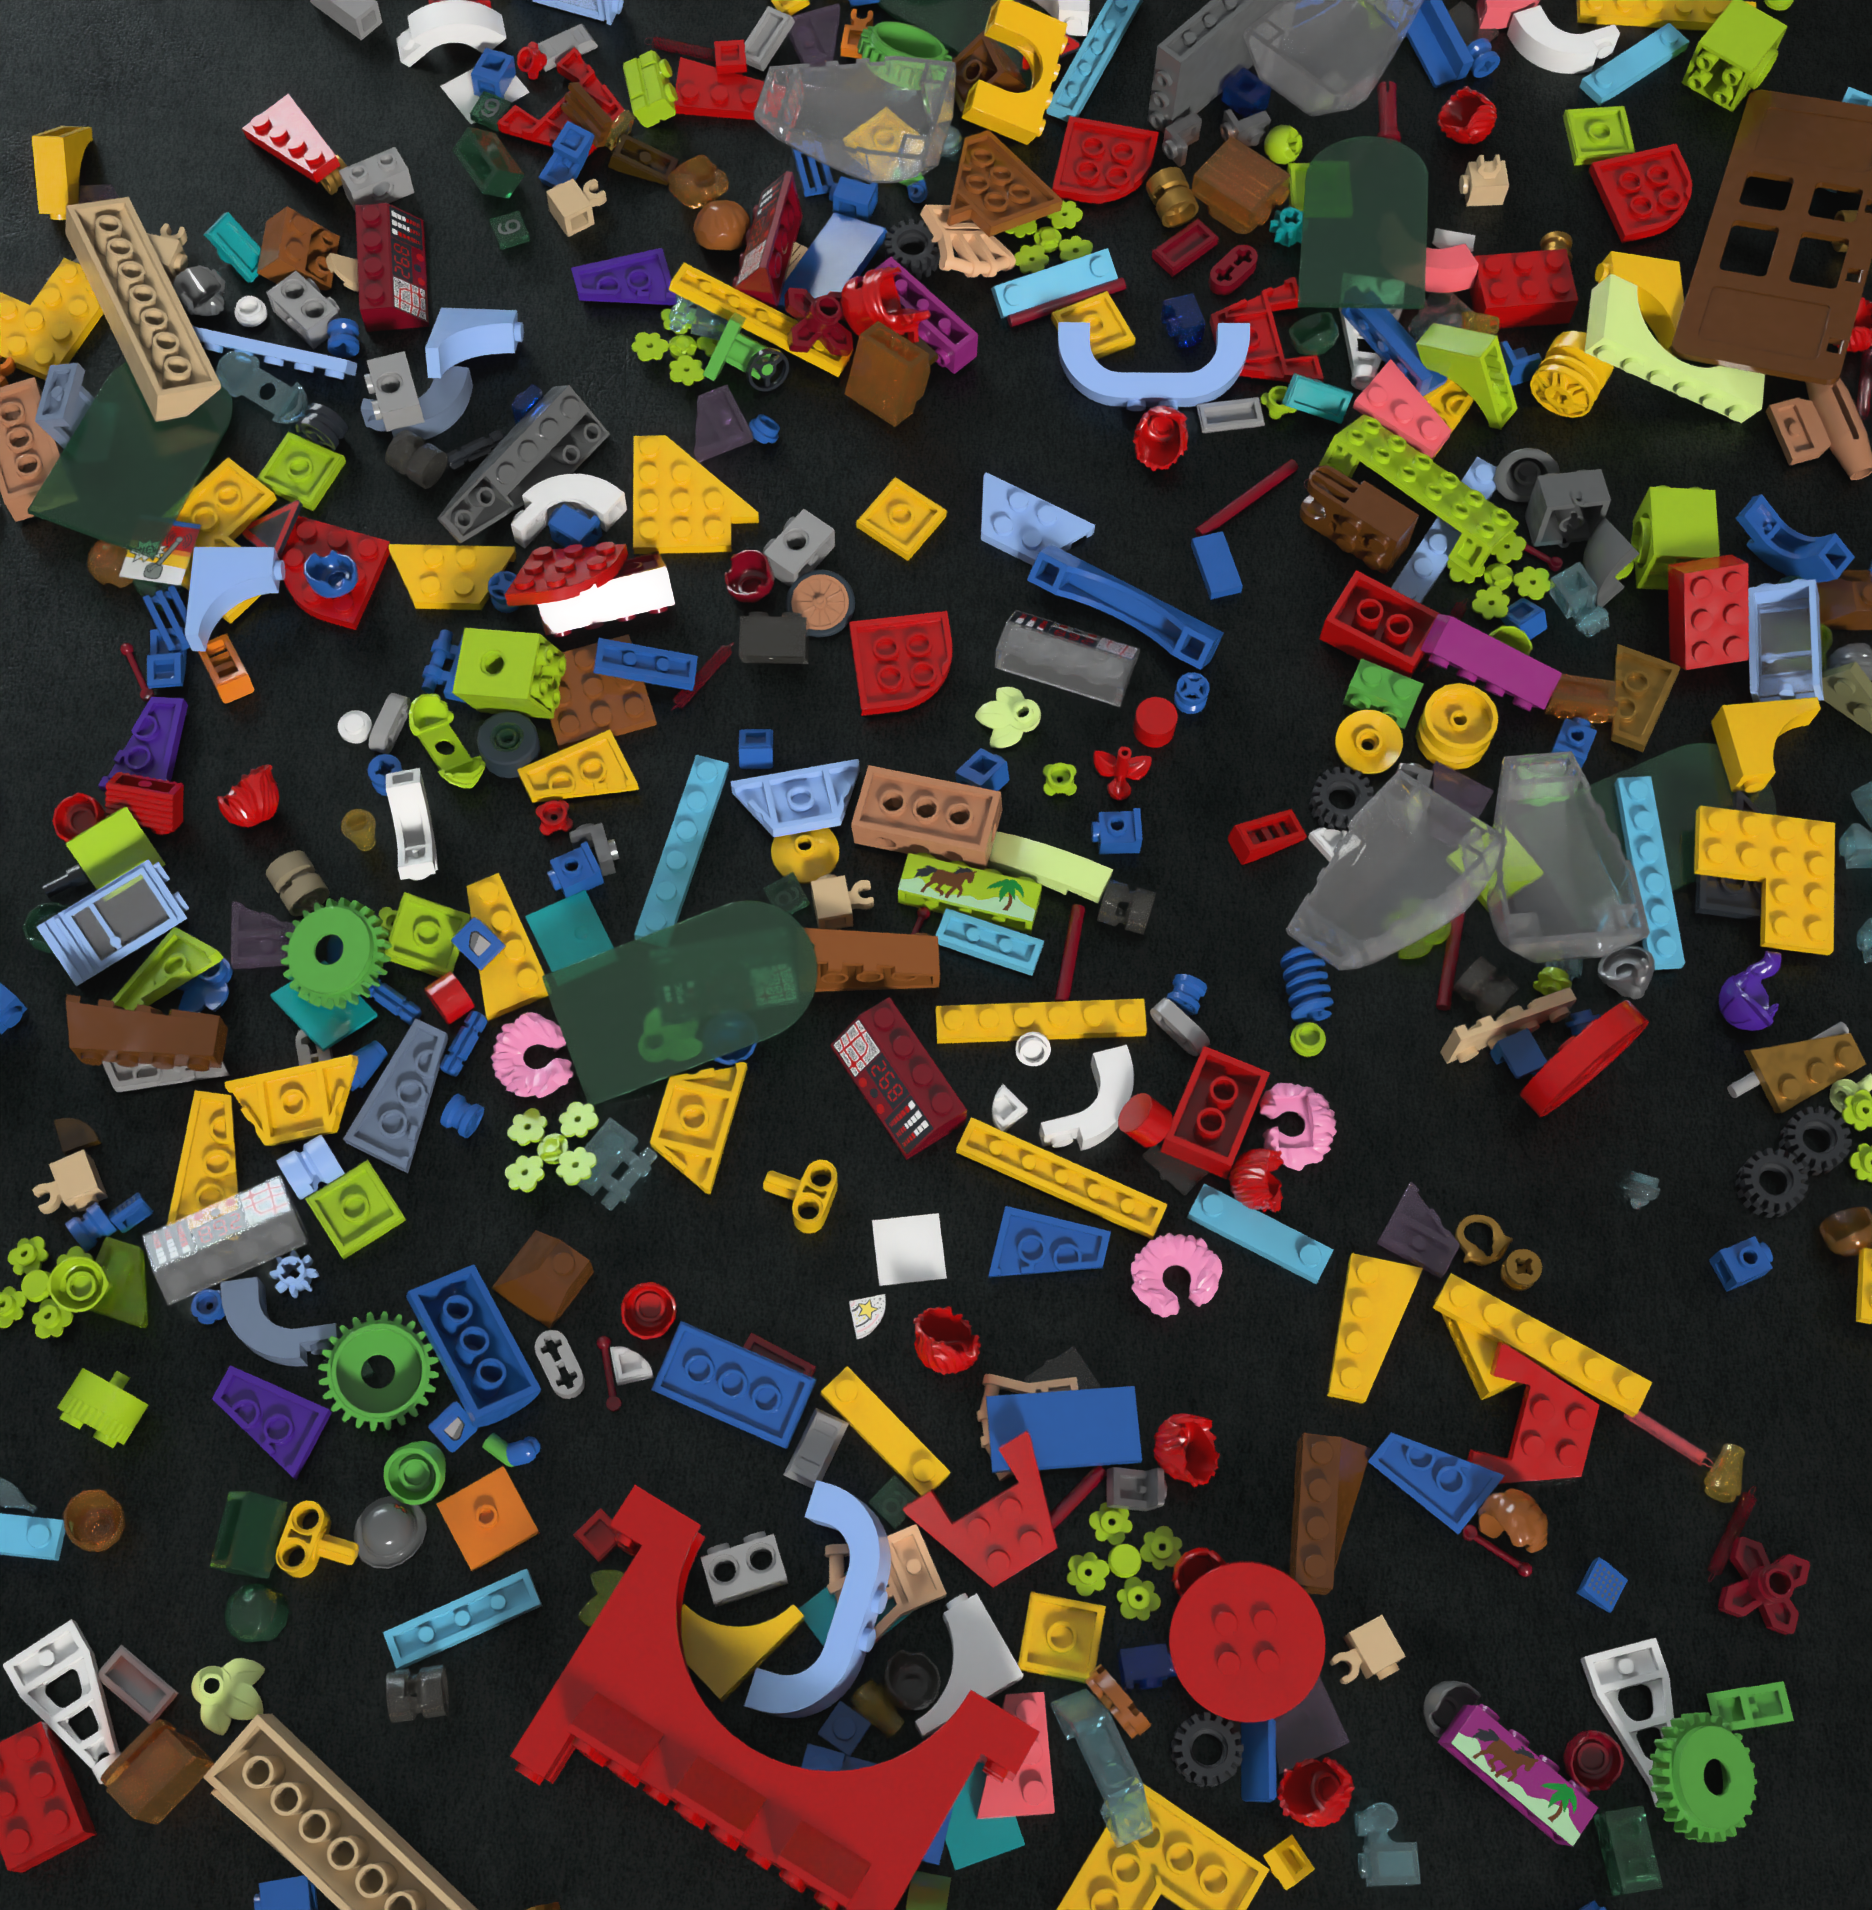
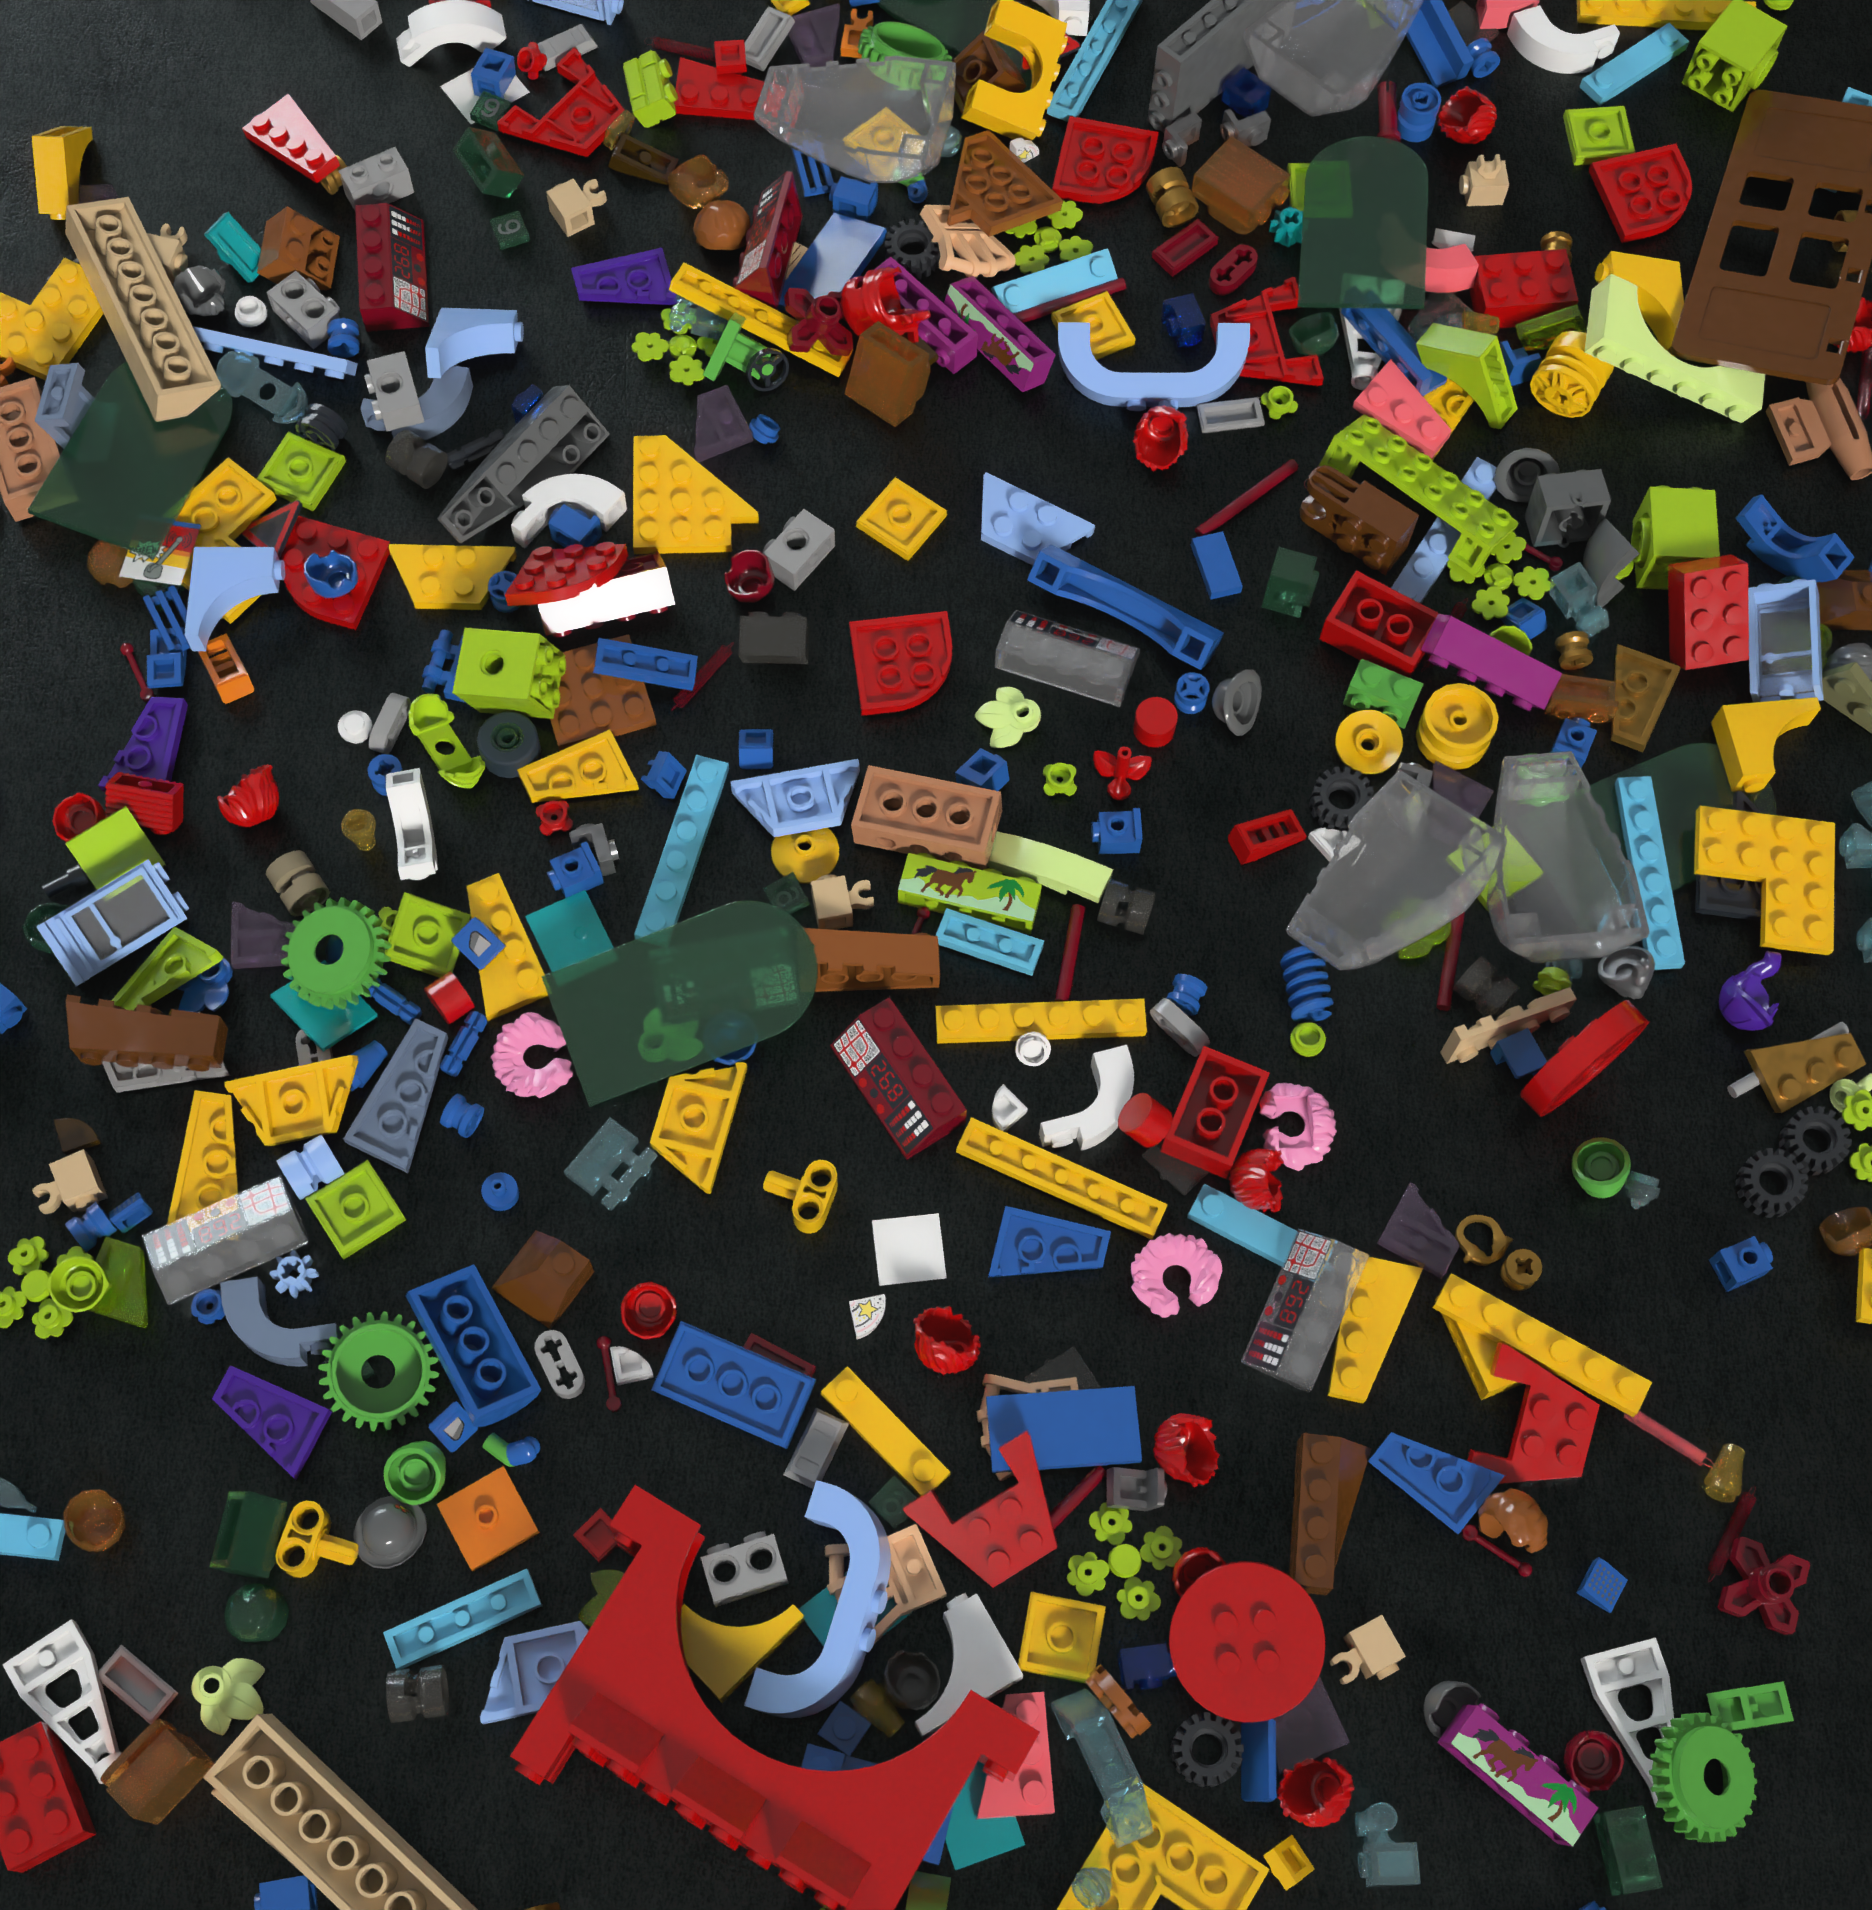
(102, 1407): lime piece -> none
(345, 269): tan tile -> none
(500, 1191): none -> blue tile
(529, 1670): none -> light blue wing
(552, 1148): lime plant -> none
(569, 155): blue slope -> none
(586, 118): reddish brown tile -> none
(665, 775): none -> blue tile
(824, 600): nougat wheel -> none
(1001, 334): none -> magenta brick
(1024, 149): none -> white tile
(1092, 1887): none -> clear light blue plate
(1238, 701): none -> dark grey hat
(1283, 144): lime piece -> none
(1291, 582): none -> clear green brick
(1305, 1309): none -> clear slope
(1317, 398): teal tile -> none
(1418, 112): none -> blue wheel
(1541, 331): none -> clear neon green wing
(1574, 650): none -> pearl gold wheel
(1580, 1021): blue plate -> none
(1601, 1167): none -> bright green hat

